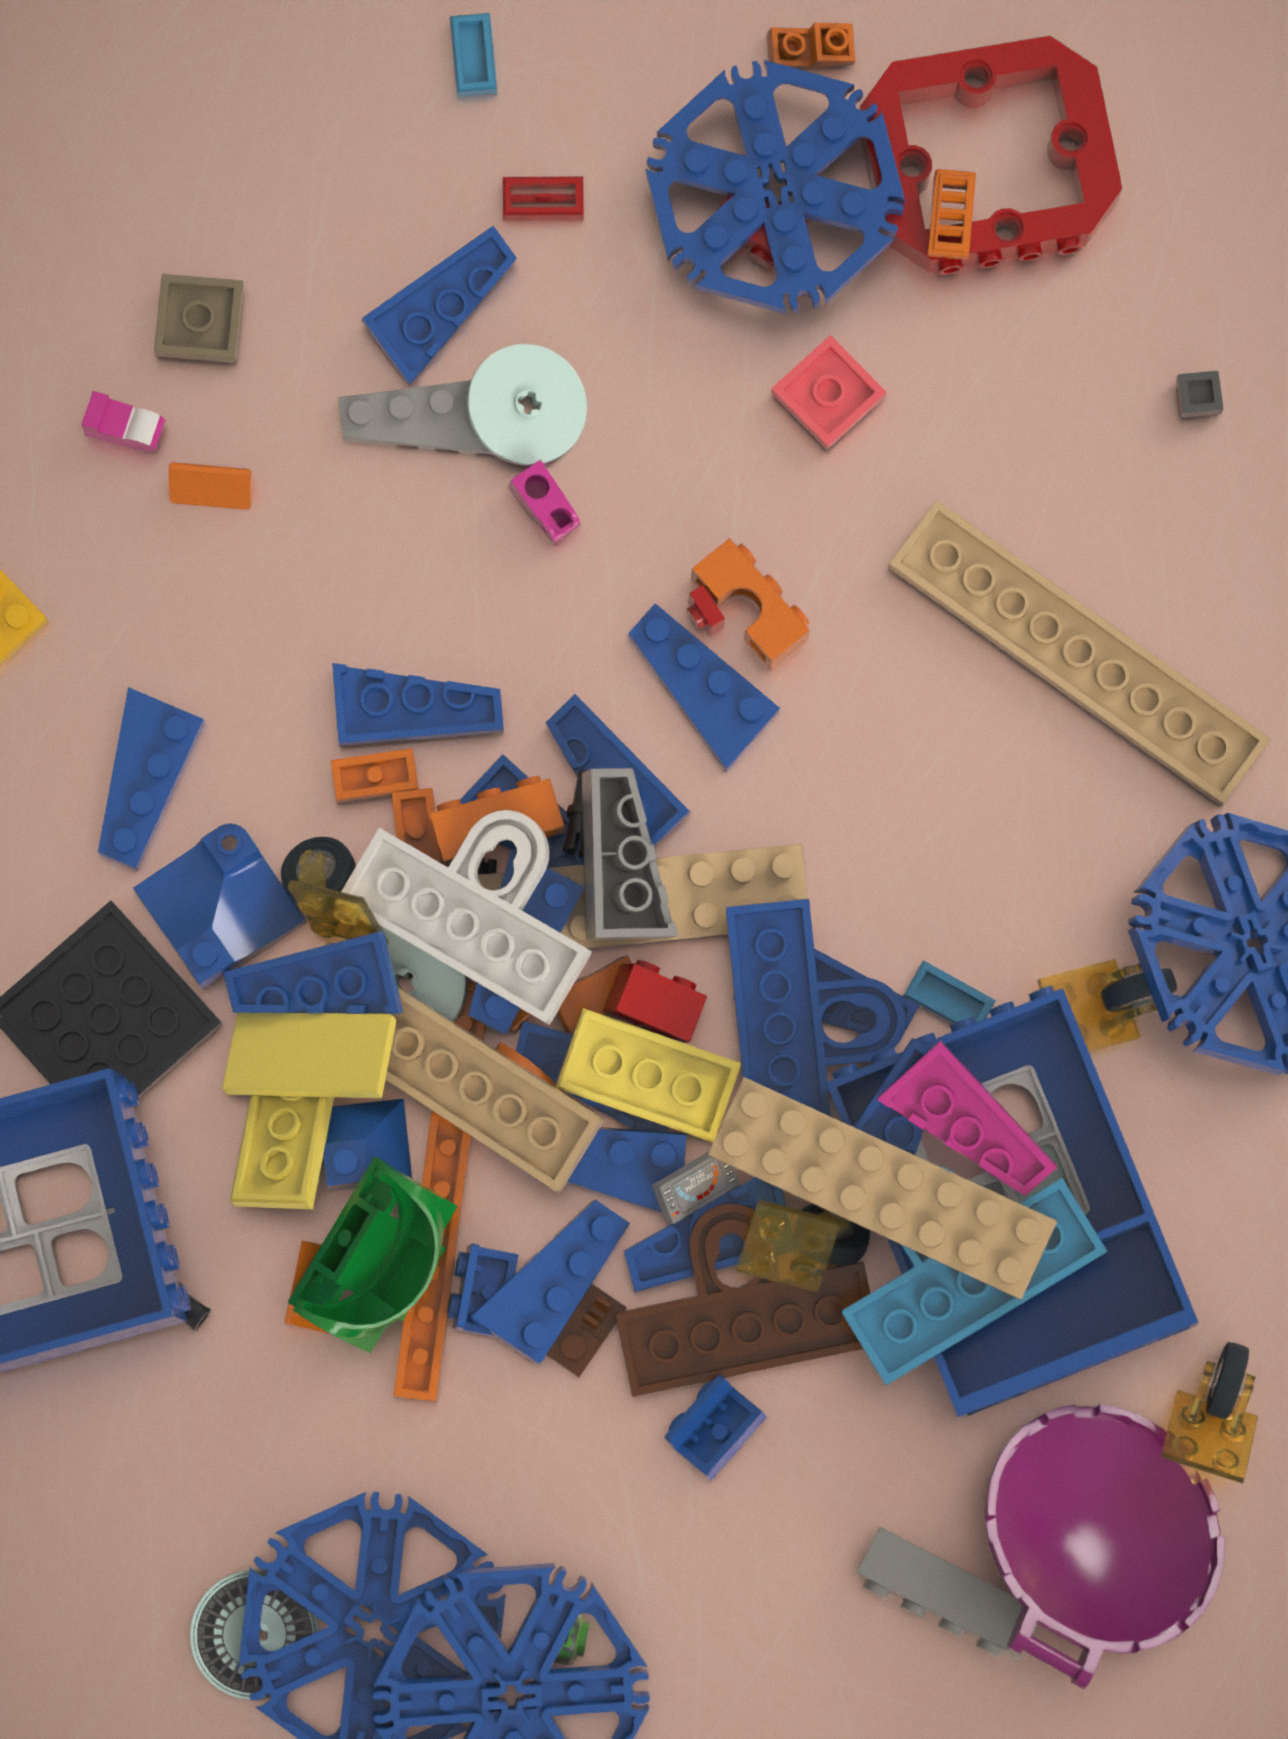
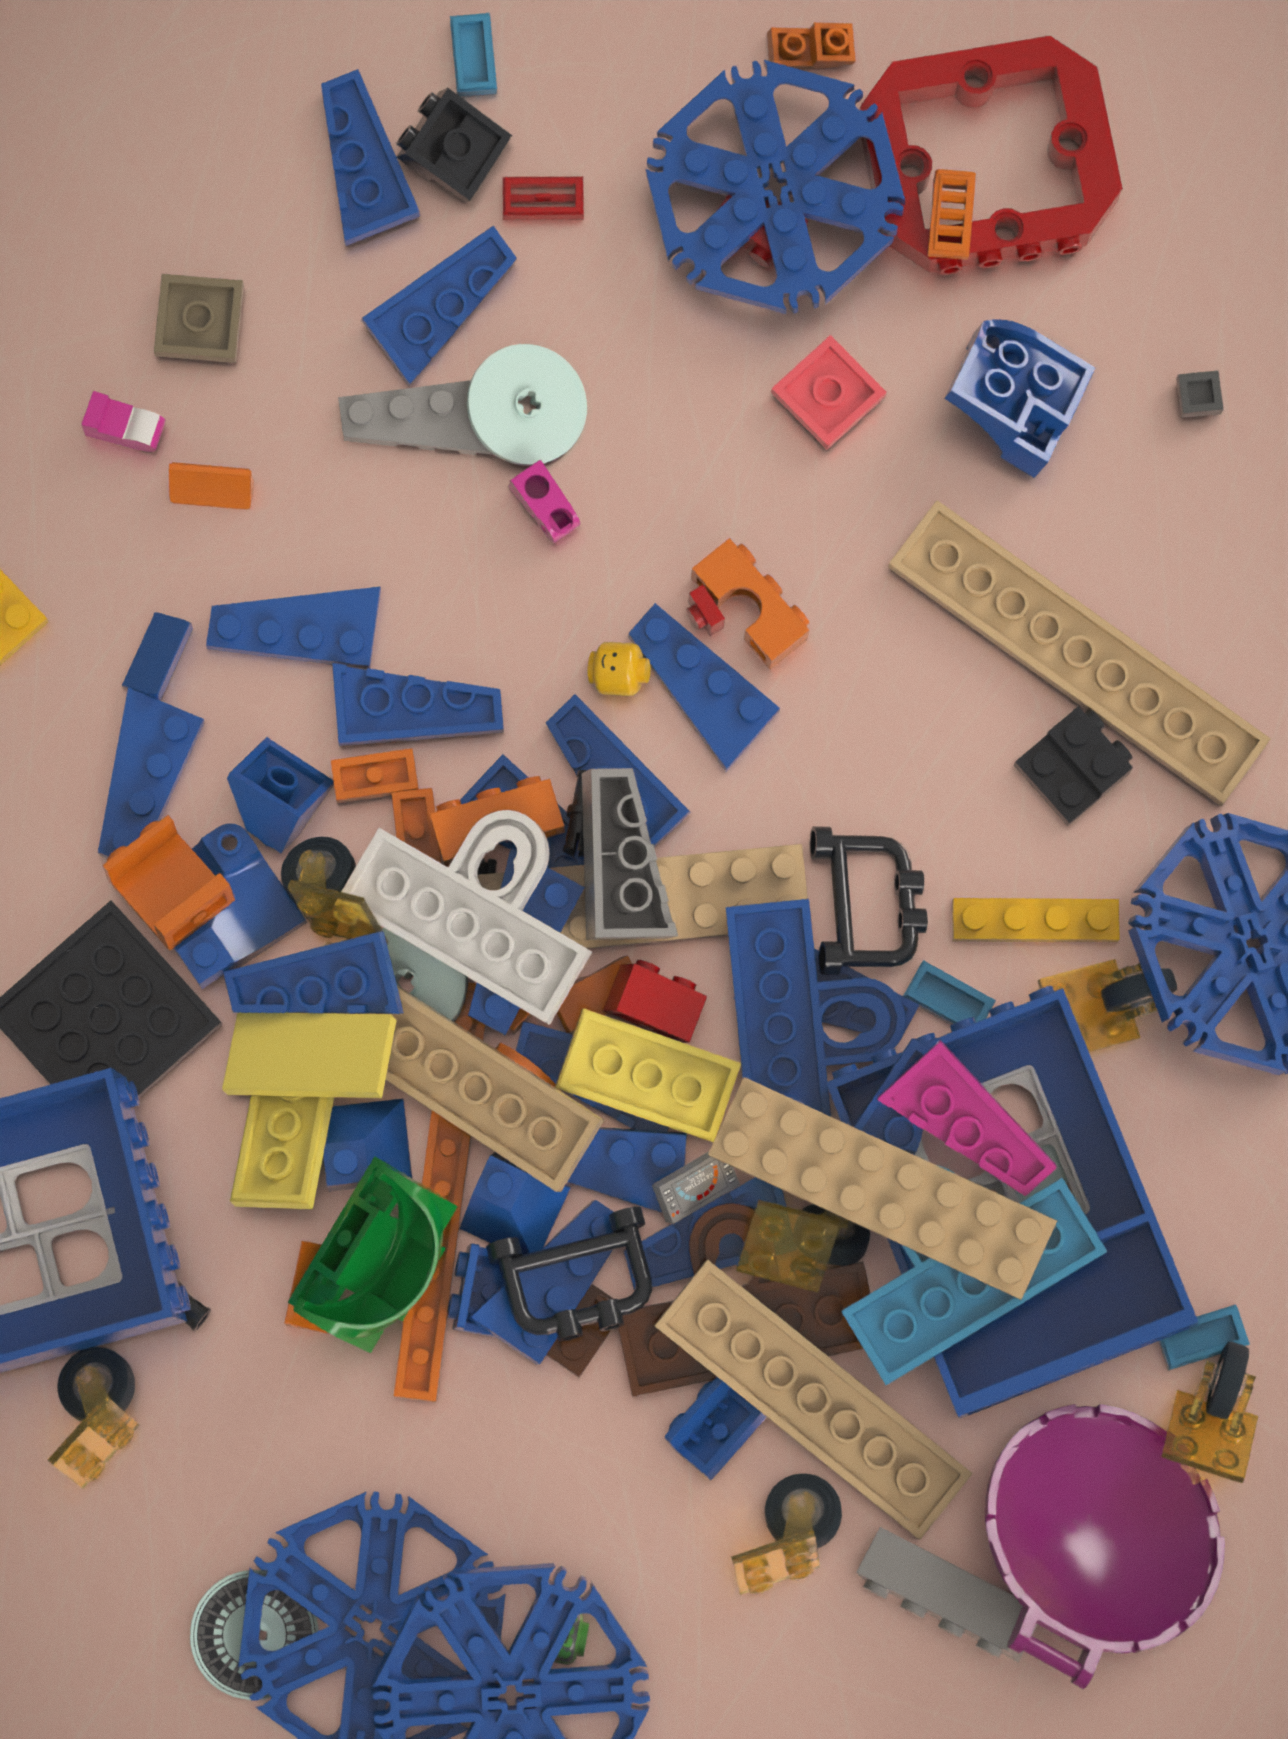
(96, 1391): none -> clear yellow plate
(158, 655): none -> blue slope
(167, 883): none -> orange panel
(277, 793): none -> blue slope
(300, 628): none -> blue wing
(366, 170): none -> blue wing
(452, 144): none -> black plate
(512, 1204): none -> blue slope
(568, 1323): none -> black bar
(618, 669): none -> yellow head
(802, 1516): none -> plate
(813, 1399): none -> tan plate
(907, 884): none -> black bar
(1019, 390): none -> blue slope
(1035, 920): none -> yellow plate
(1075, 764): none -> black plate
(1205, 1339): none -> dark azure tile

